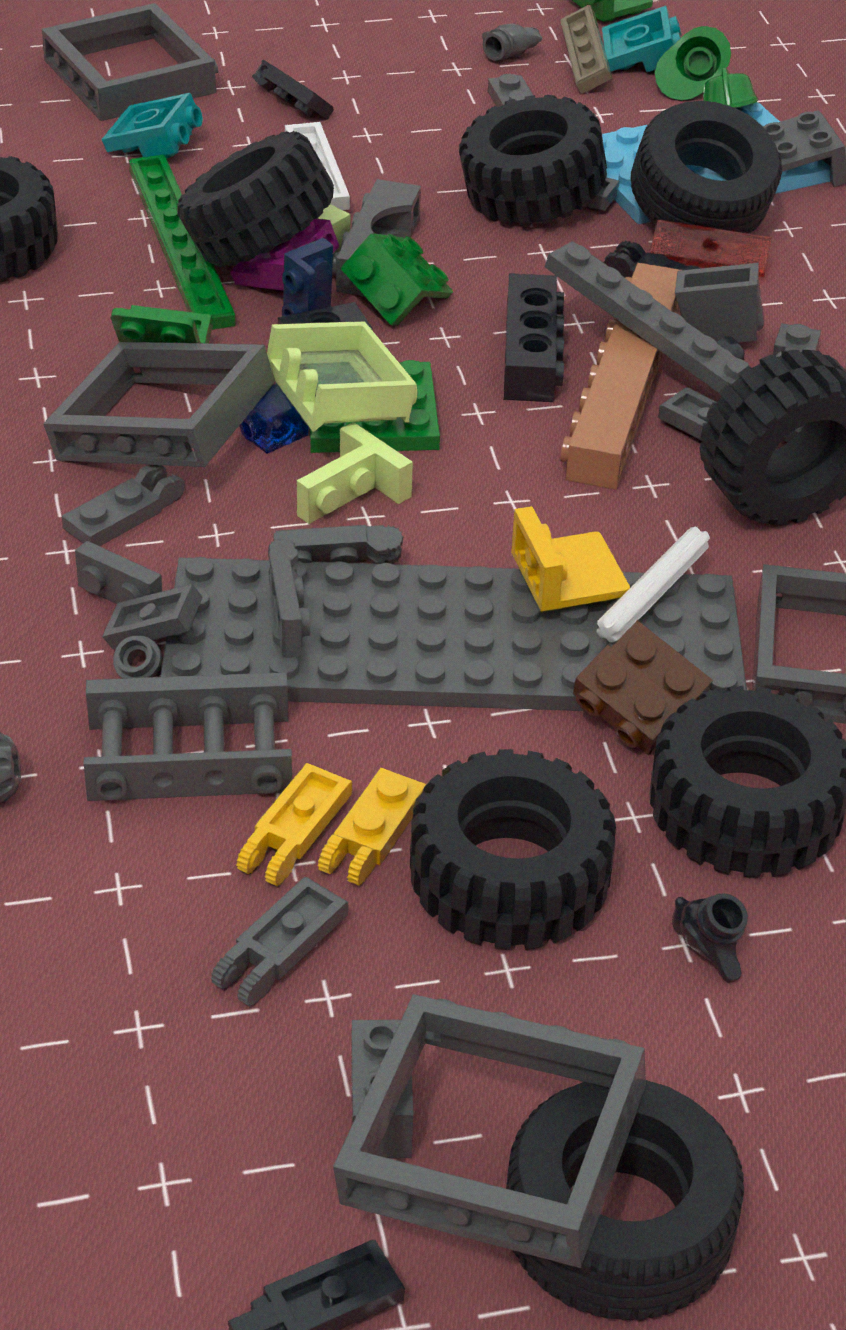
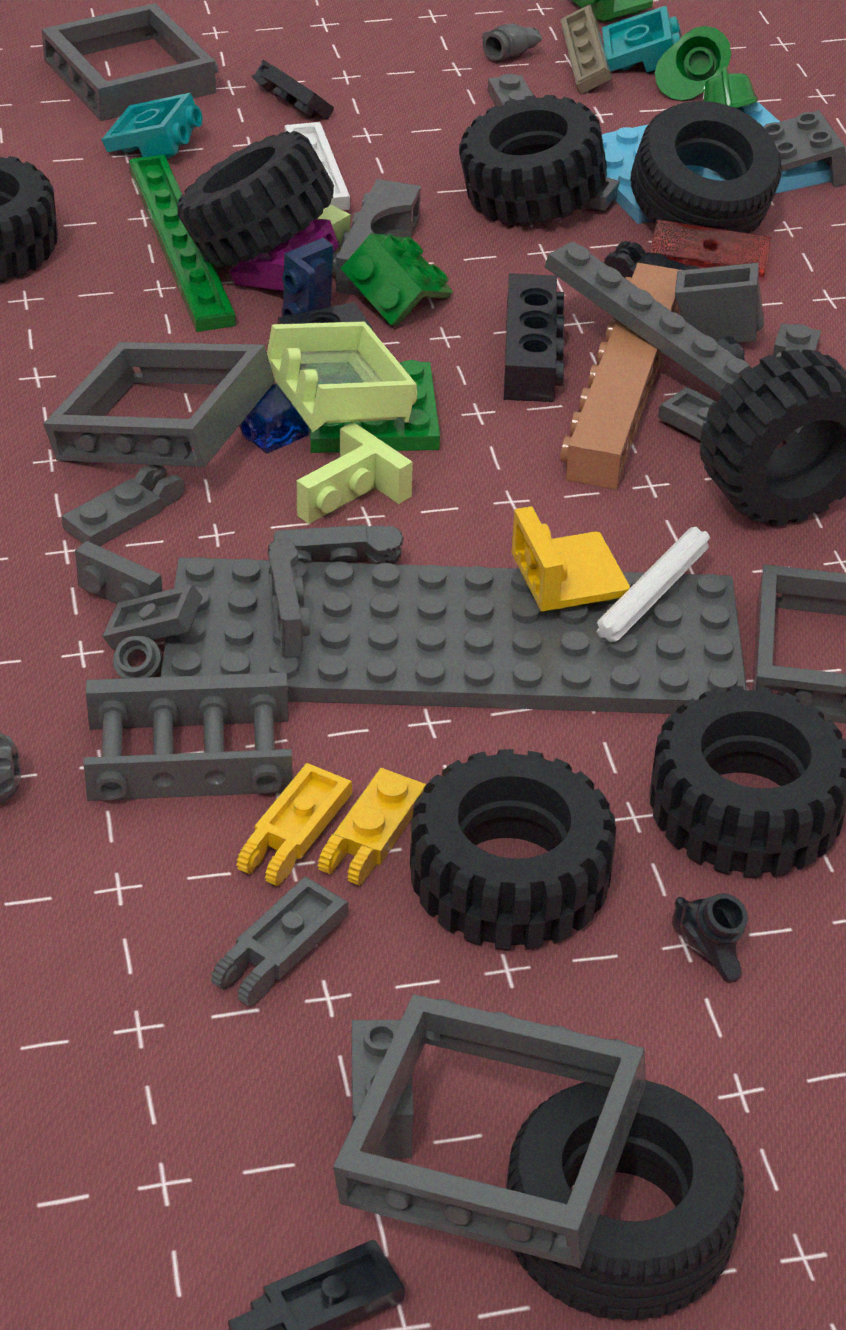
(161, 325): green bracket -> none
(638, 686): reddish brown plate -> none

